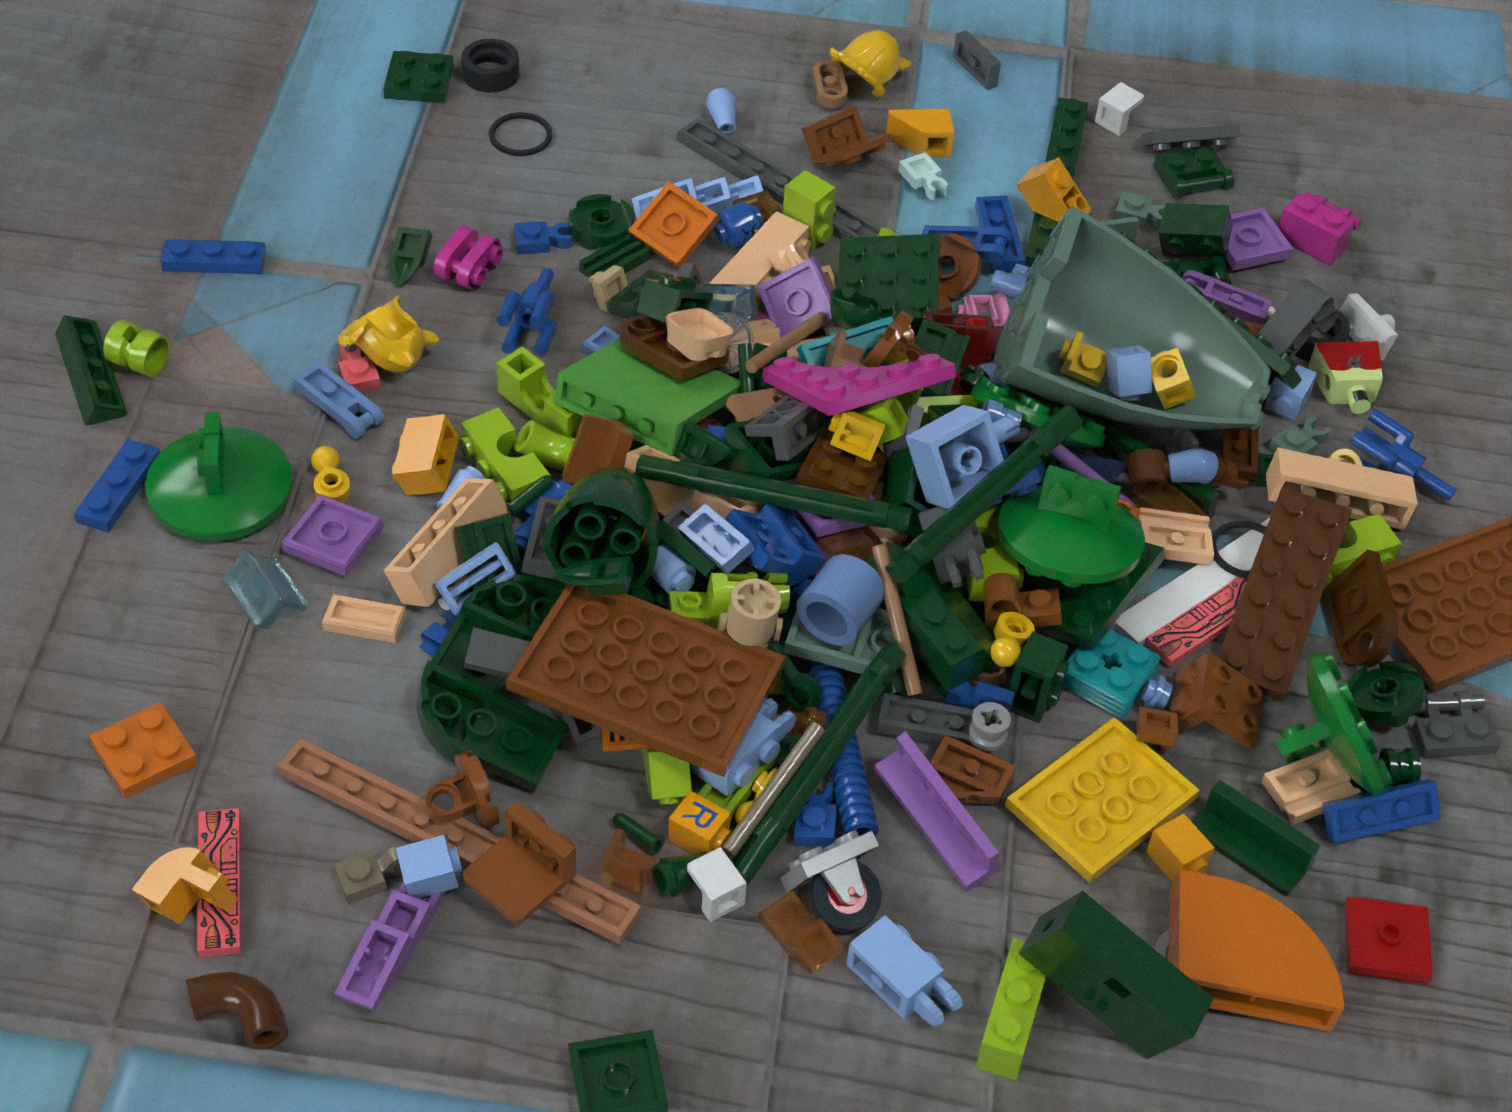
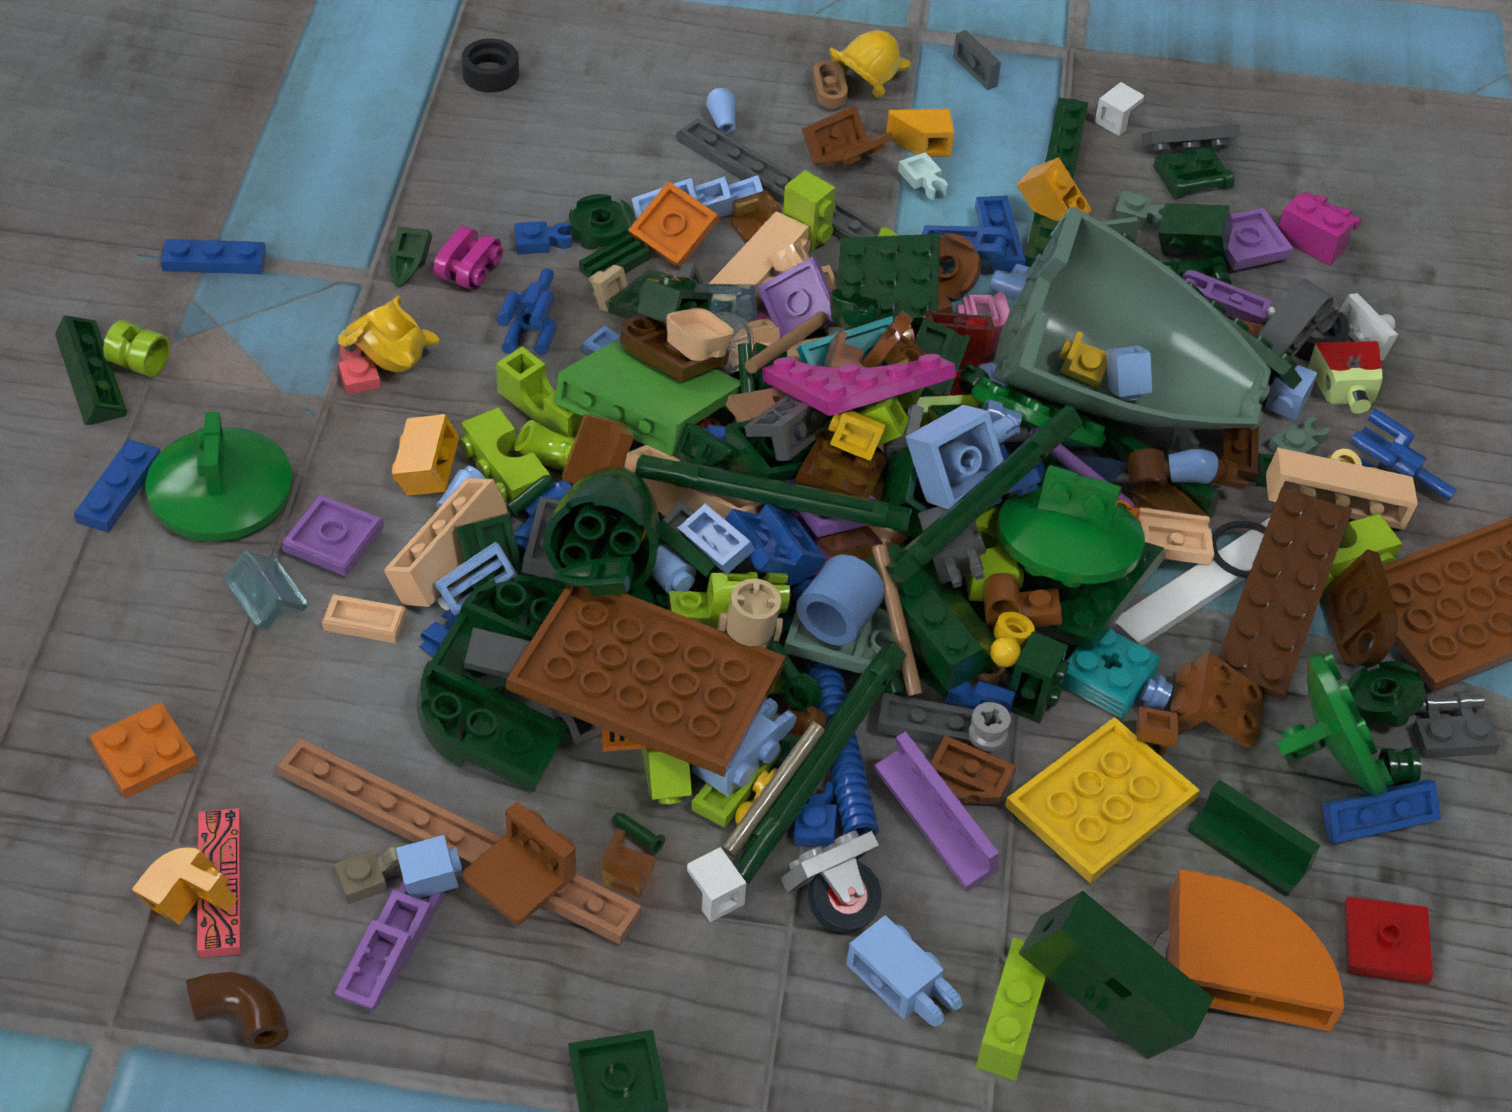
(326, 461): yellow plate -> none
(338, 399): medium blue plate -> none
(418, 76): dark green plate -> none
(468, 789): dark orange tile -> none
(520, 115): black piece -> none
(671, 874): dark green cone -> none
(699, 825): light orange brick -> none
(738, 224): blue head -> none
(800, 935): clear orange slope -> none
(1173, 389): yellow brick -> none
(1180, 846): light orange brick -> none
(1197, 625): coral tile -> none
(1306, 784): light nougat plate -> none

